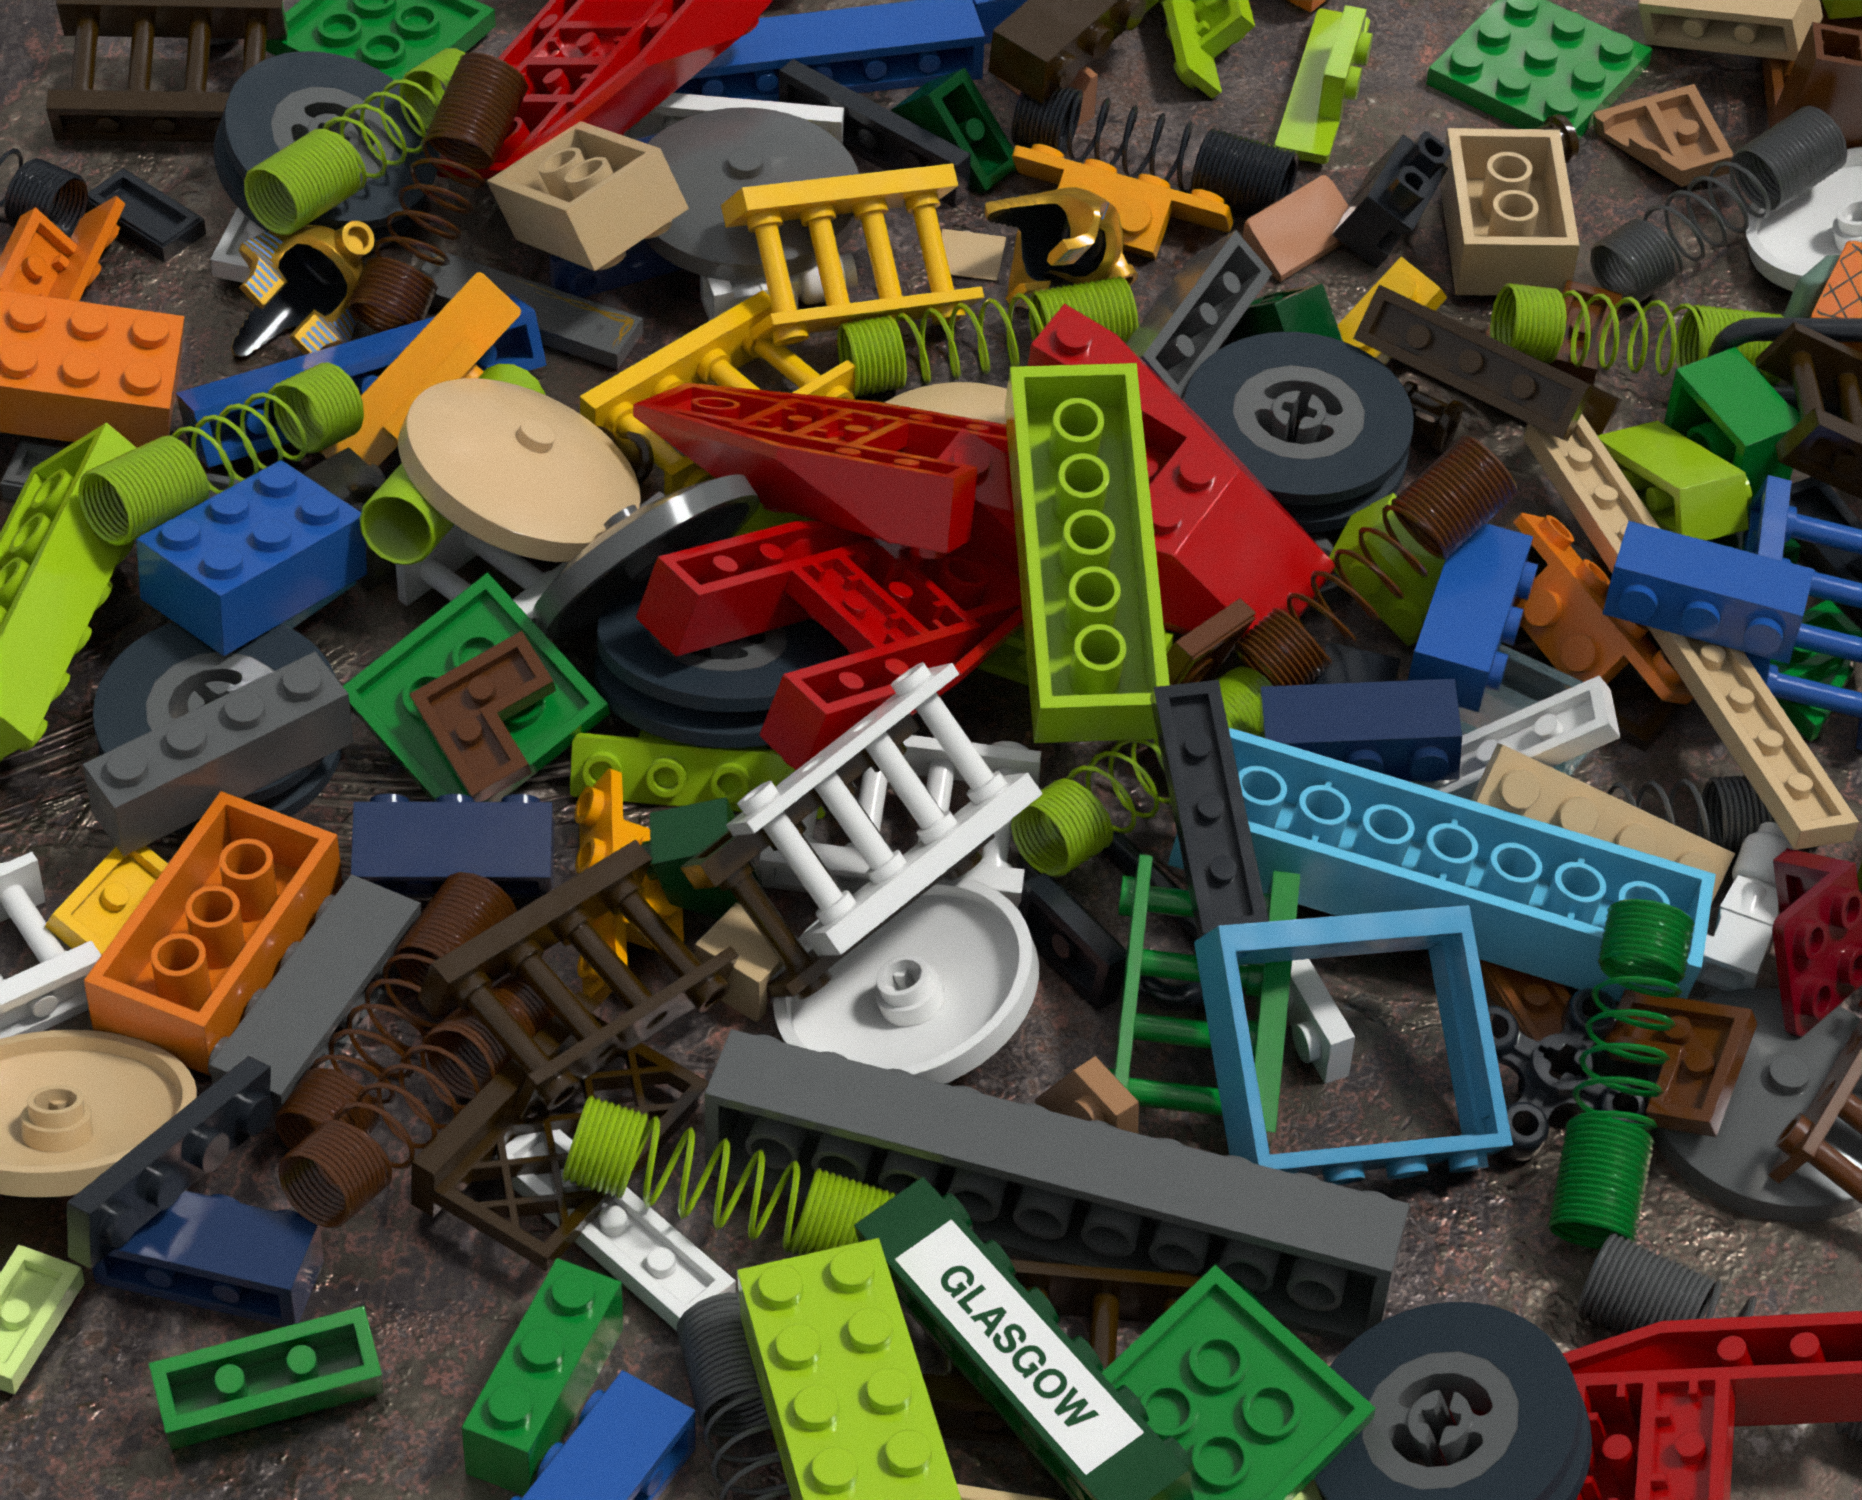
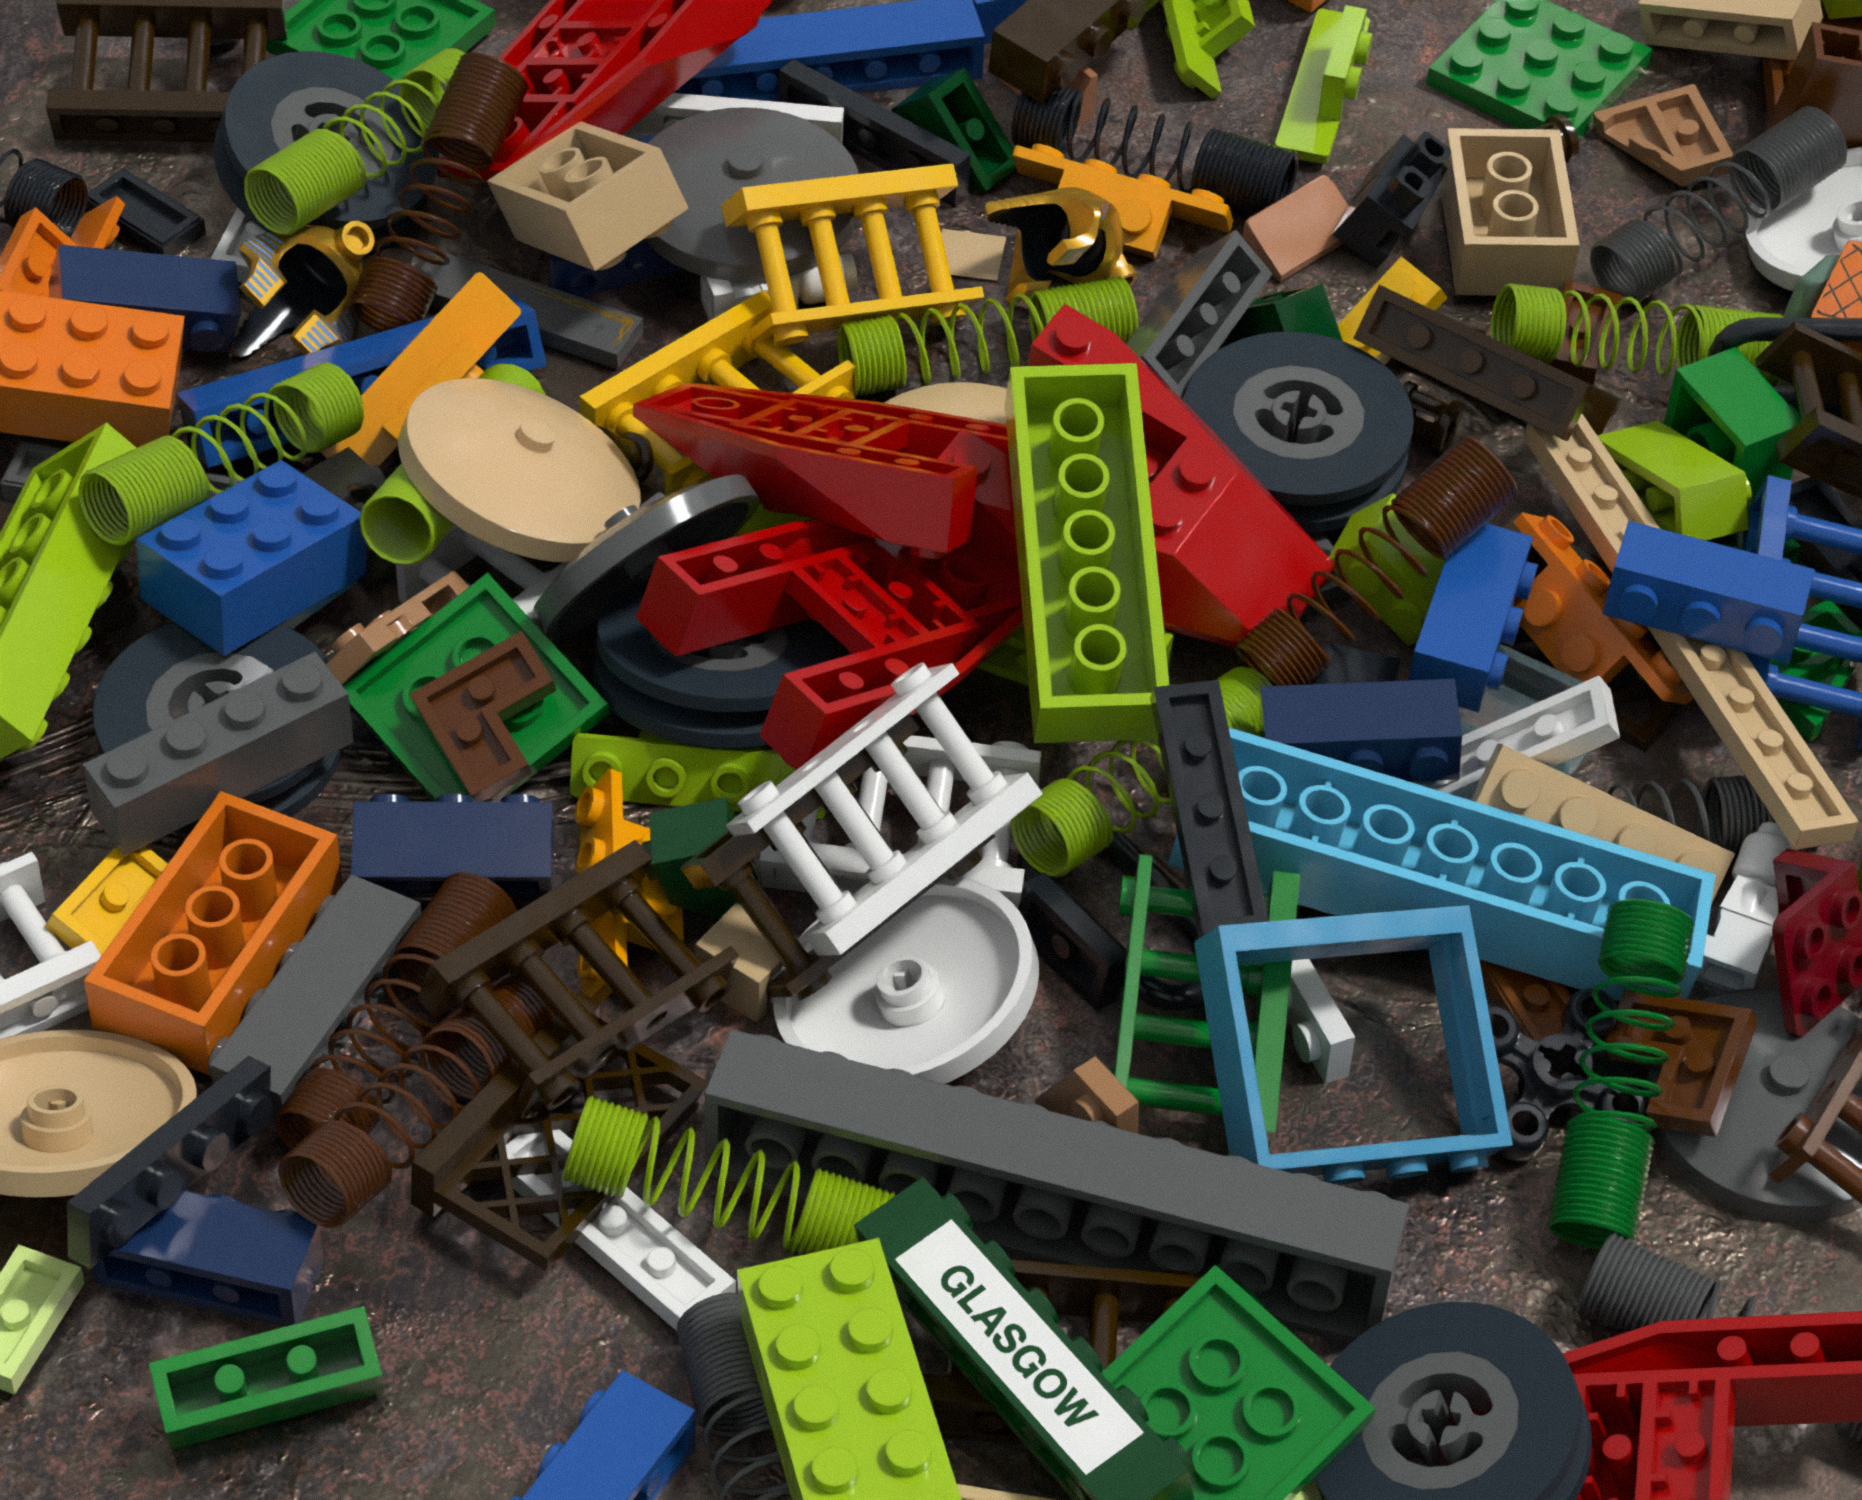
(169, 284): none -> dark blue brick
(363, 646): none -> medium nougat wing
(543, 1376): green brick -> none
(1205, 648): reddish brown tile -> none

